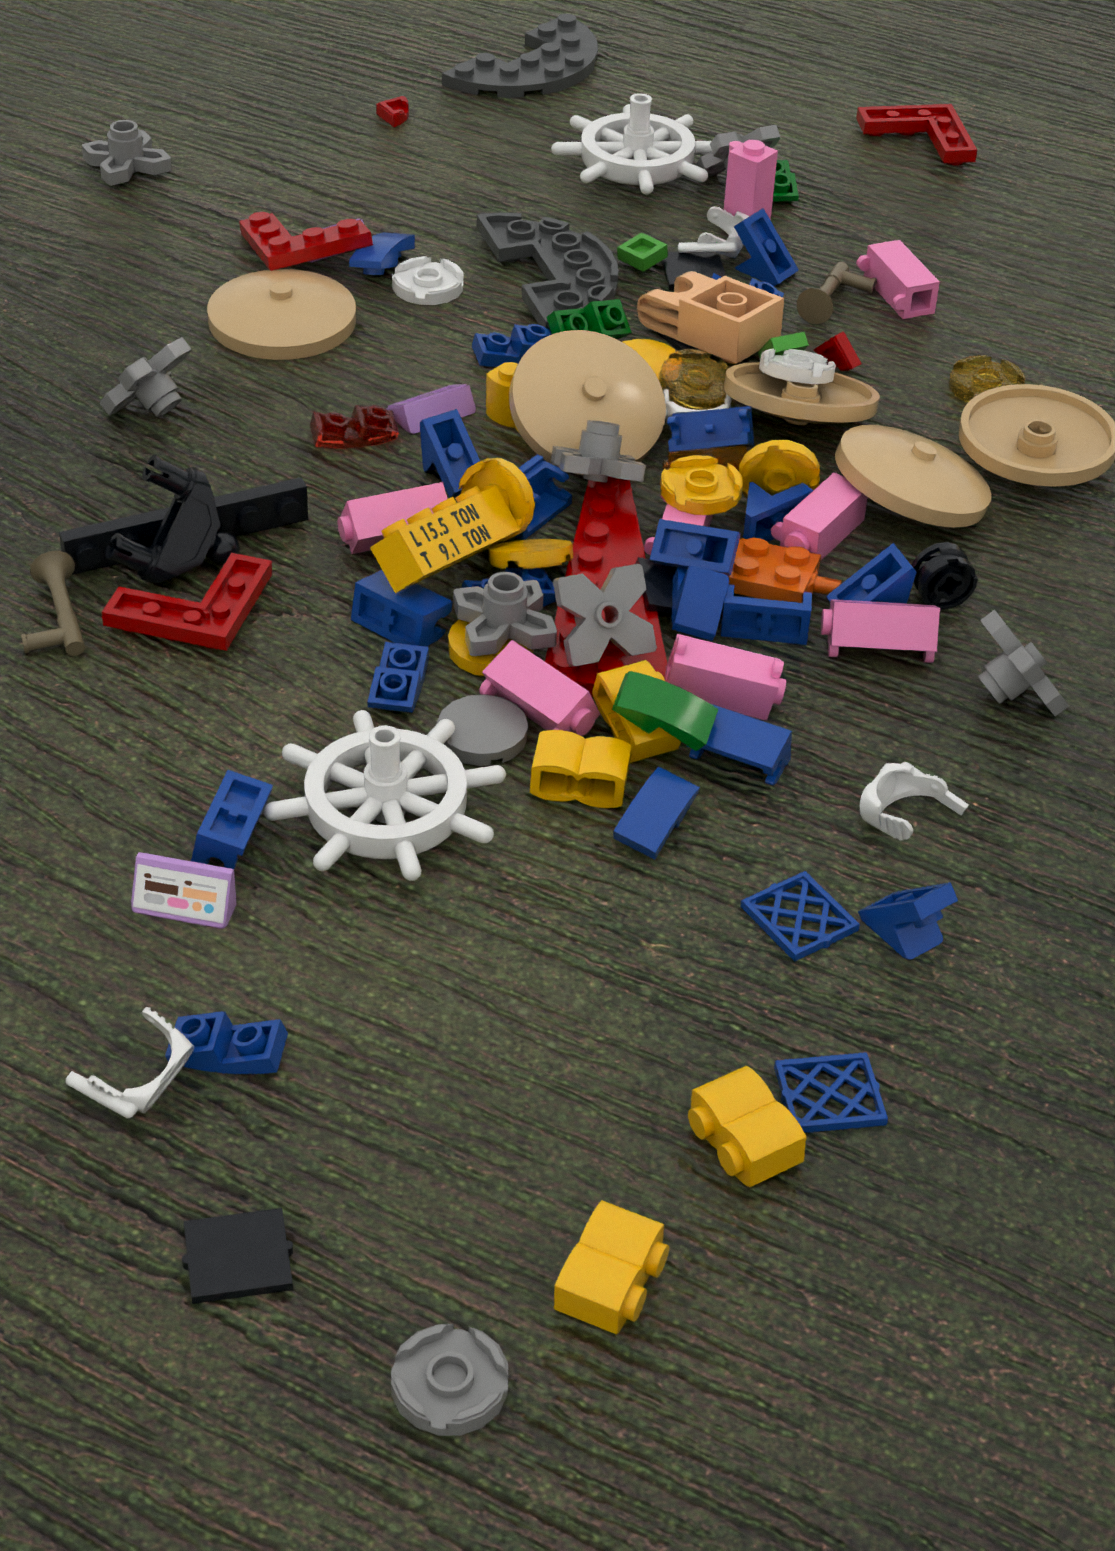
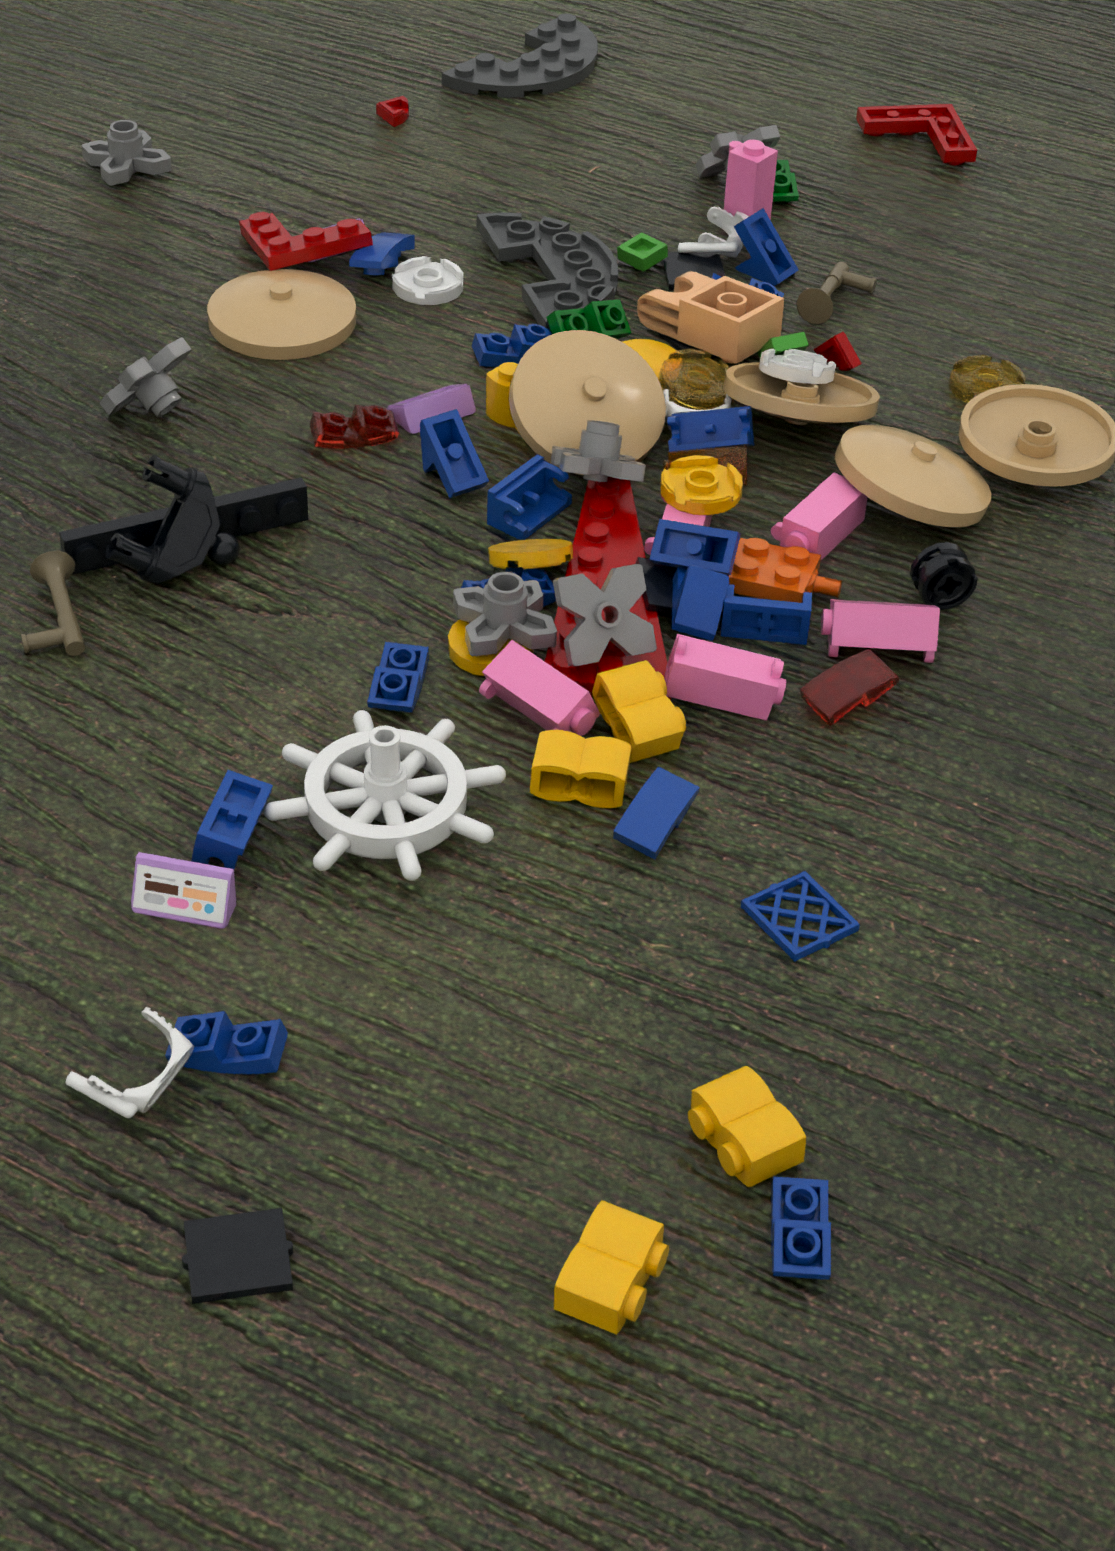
(206, 623): red plate -> none
(368, 516): bright pink brick -> none
(399, 616): blue hinge -> none
(444, 537): yellow brick -> none
(449, 1380): light grey tile -> none
(485, 729): light grey tile -> none
(510, 483): yellow tile -> none
(636, 147): white piece -> none
(657, 704): green slope -> none
(749, 742): blue hinge -> none
(766, 510): blue slope -> none
(779, 466): yellow tile -> none
(800, 1228): none -> blue slope
(829, 1064): blue window -> none
(847, 684): none -> clear red slope
(881, 580): blue slope -> none
(897, 782): white helmet -> none
(901, 278): bright pink brick -> none
(909, 918): blue slope -> none
(1017, 668): light grey plant -> none

